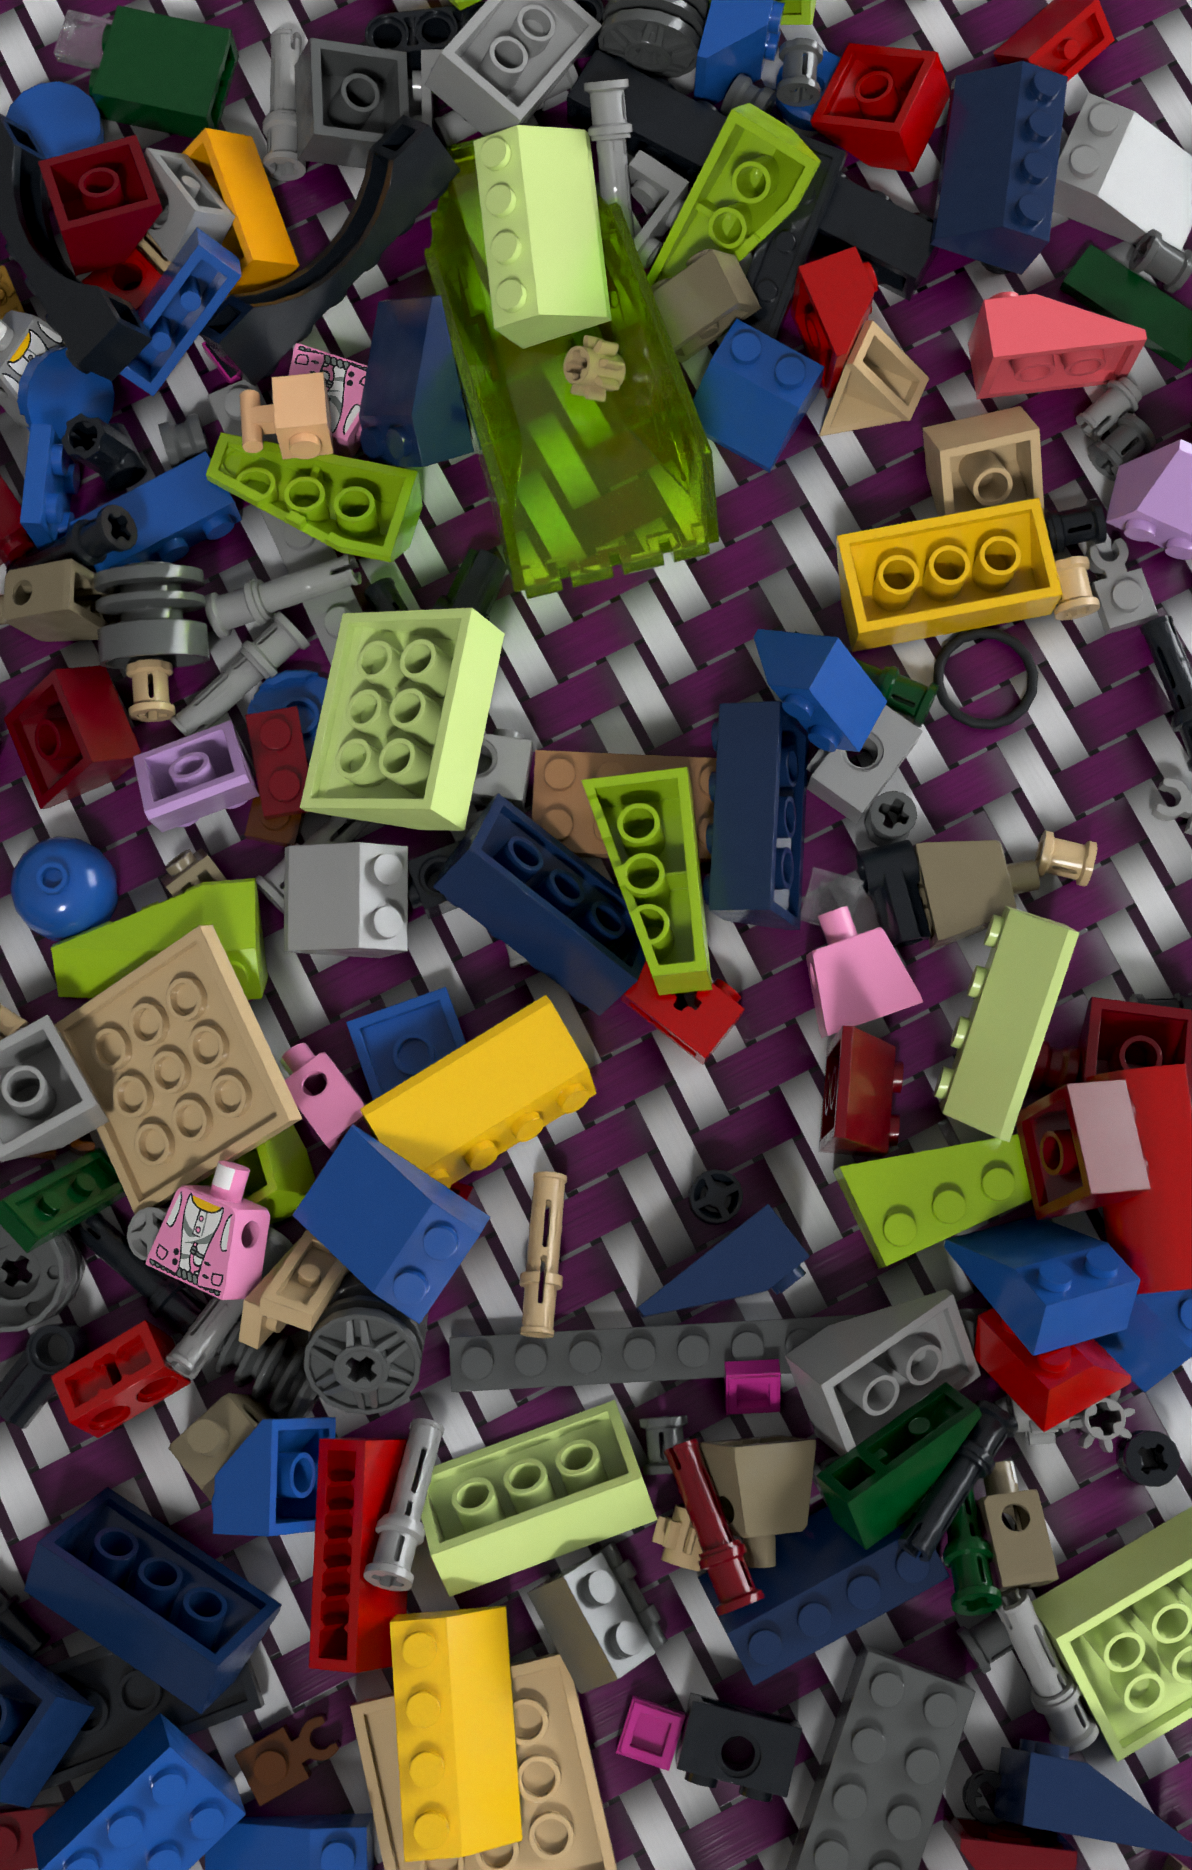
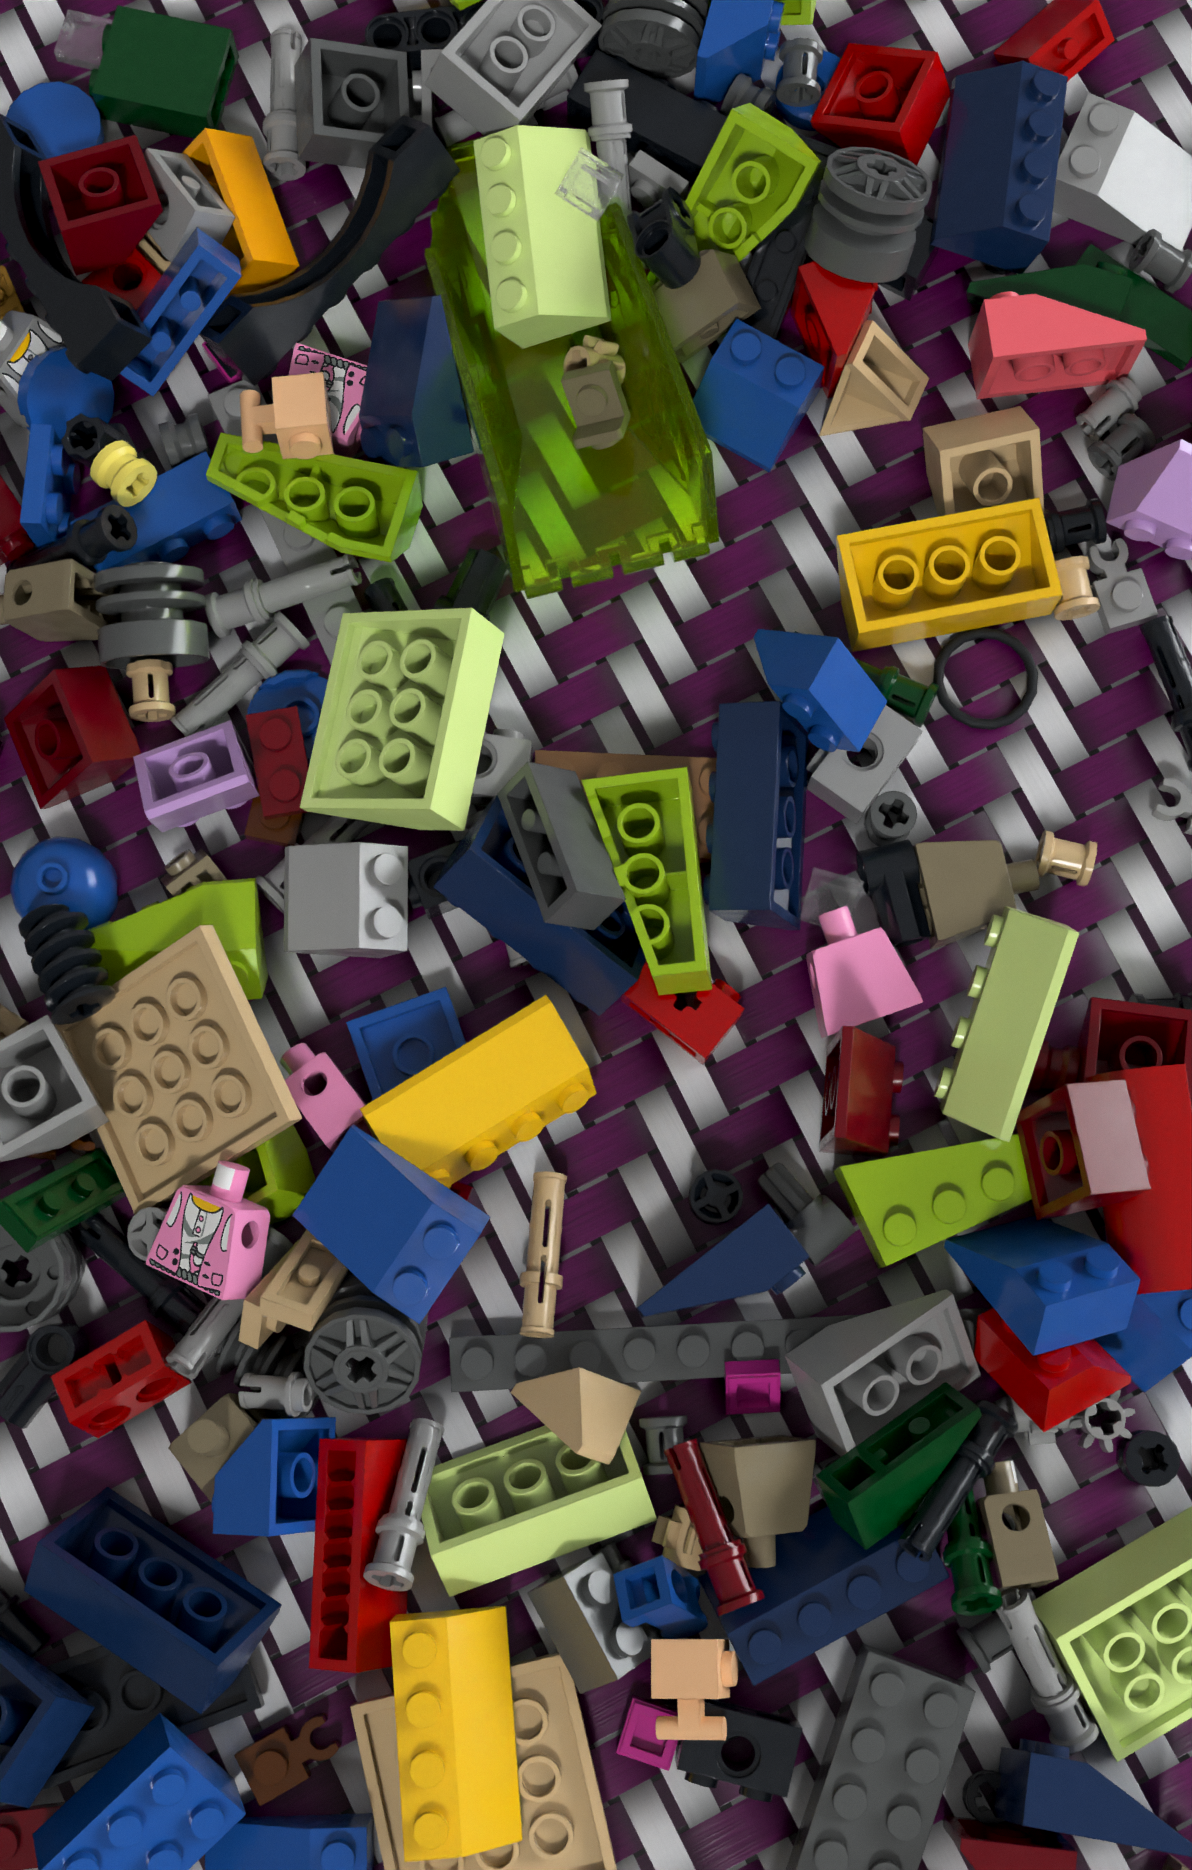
(65, 963): none -> black piece
(123, 473): none -> light yellow wheel
(277, 1393): none -> light grey pin
(560, 846): none -> dark grey brick
(581, 1409): none -> tan slope
(589, 184): none -> clear tile
(596, 405): none -> dark tan bracket
(661, 1596): none -> blue leg
(666, 239): none -> black piece
(691, 1673): none -> light nougat brick
(813, 1222): none -> dark grey axle
(867, 214): none -> dark grey wheel
(1091, 288): none -> dark green slope

